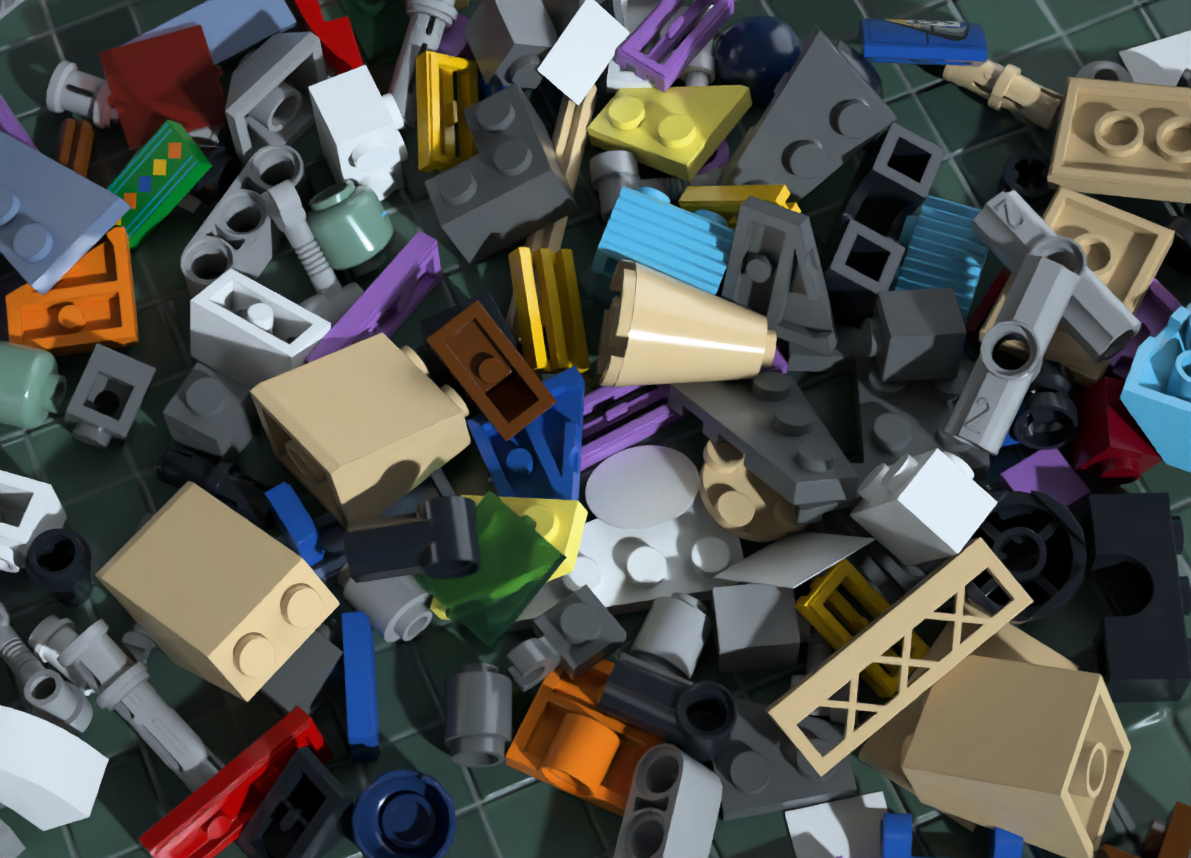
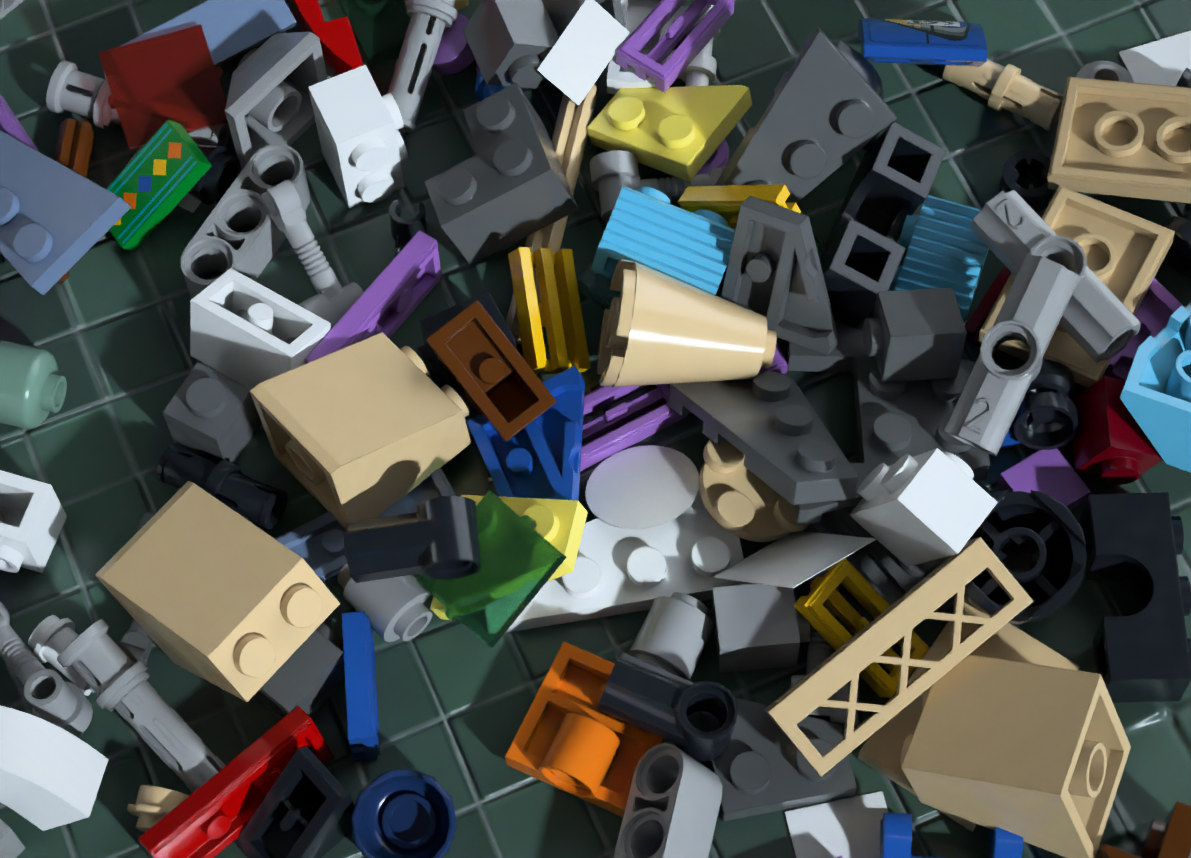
(61, 565): black cone -> none
(84, 307): orange wing -> none
(114, 376): dark grey brick -> none
(153, 805): none -> tan plate
(295, 523): blue tile -> none
(350, 227): sand green head -> none
(405, 229): none -> black hand
(439, 111): yellow tile -> none
(478, 715): dark grey brick -> none
(569, 635): dark grey plate -> none
(756, 55): dark blue hair -> none

